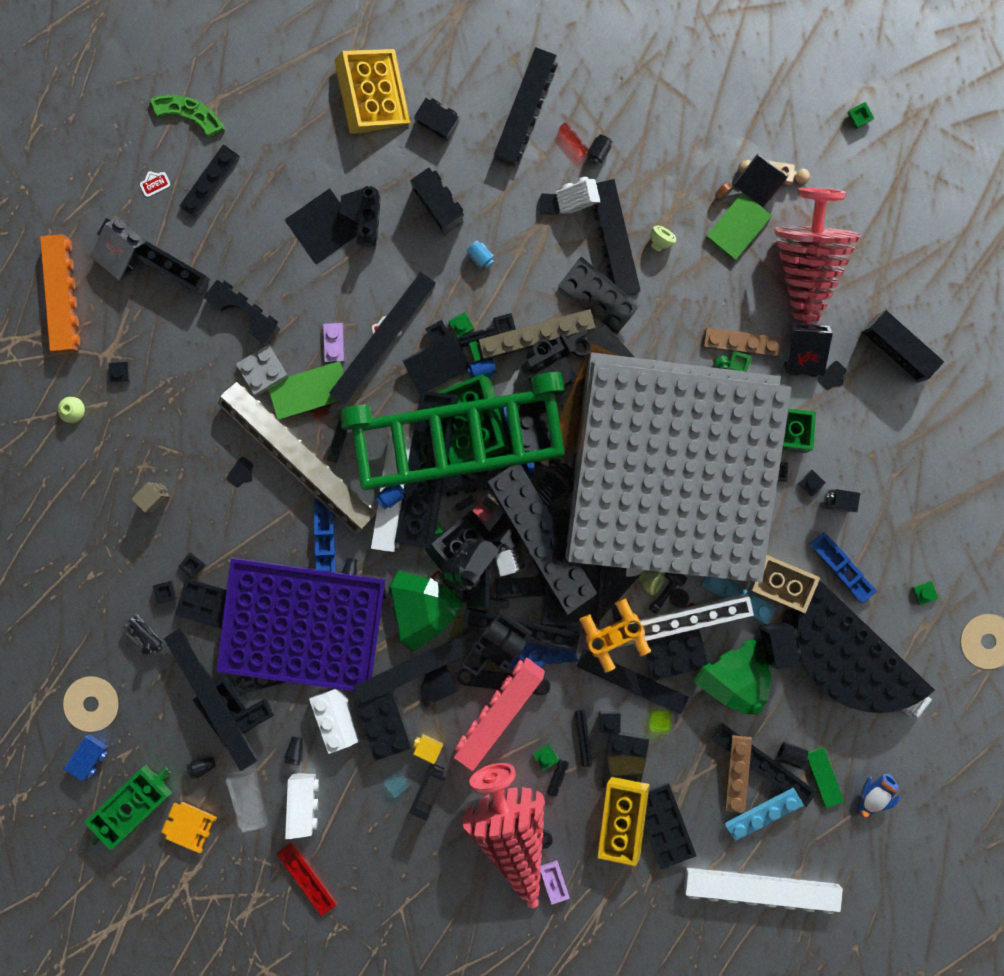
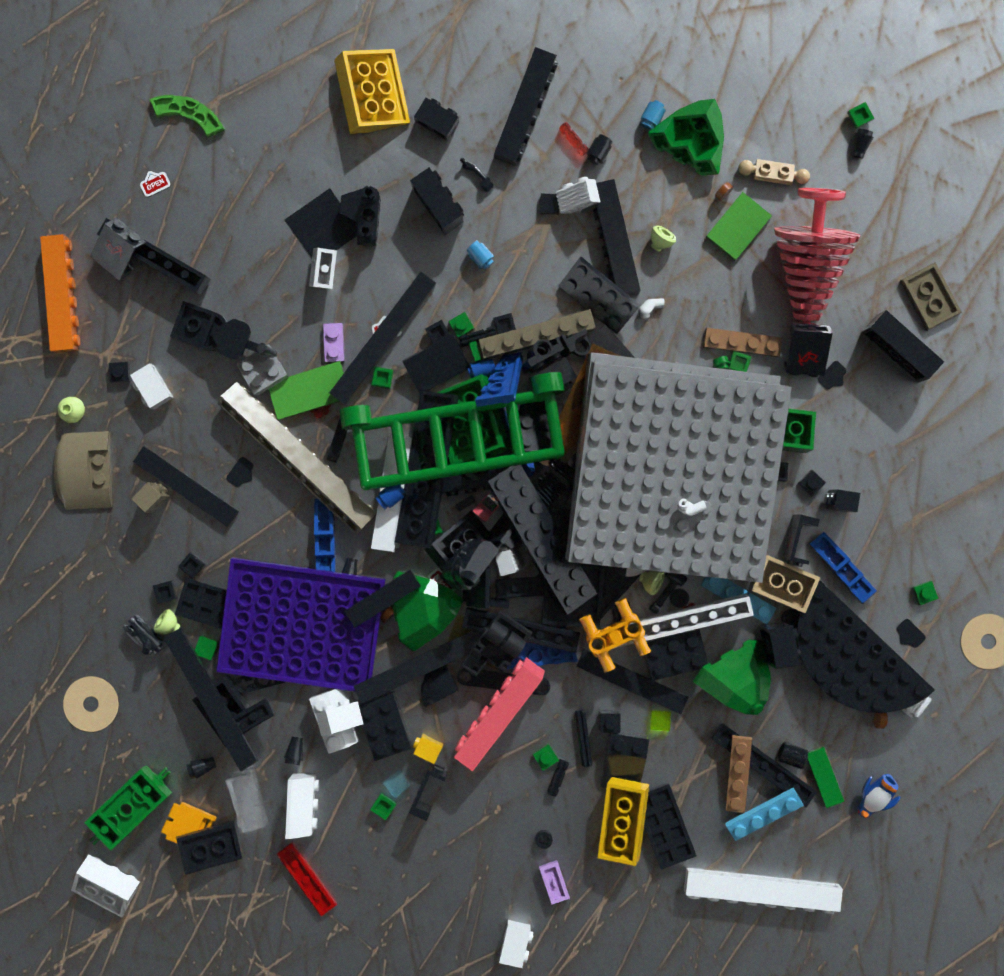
(83, 470): none -> dark tan slope
(86, 757): blue brick -> none
(105, 885): none -> white slope
(151, 386): none -> white brick
(166, 623): none -> yellowish green brick
(185, 486): none -> black tile
(206, 647): none -> green tile
(209, 181): black plate -> none
(209, 847): none -> black tile
(214, 332): none -> black plate
(223, 297): black arch -> none
(322, 268): none -> white brick
(339, 718): none -> white brick
(382, 377): none -> green tile
(382, 598): none -> black tile
(383, 806): none -> green plate
(387, 614): none -> dark orange tile
(486, 183): none -> black piece
(503, 383): none -> blue wing
(510, 830): coral plant -> none
(515, 943): none -> white brick
(649, 305): none -> white arm
(652, 115): none -> dark azure brick
(689, 508): none -> white arm
(693, 136): none -> green brick
(760, 180): black tile -> none
(793, 538): none -> black panel
(861, 142): none -> black cone
(880, 720): none -> dark orange tile
(910, 634): none -> black sticker
(930, 296): none -> dark tan tile

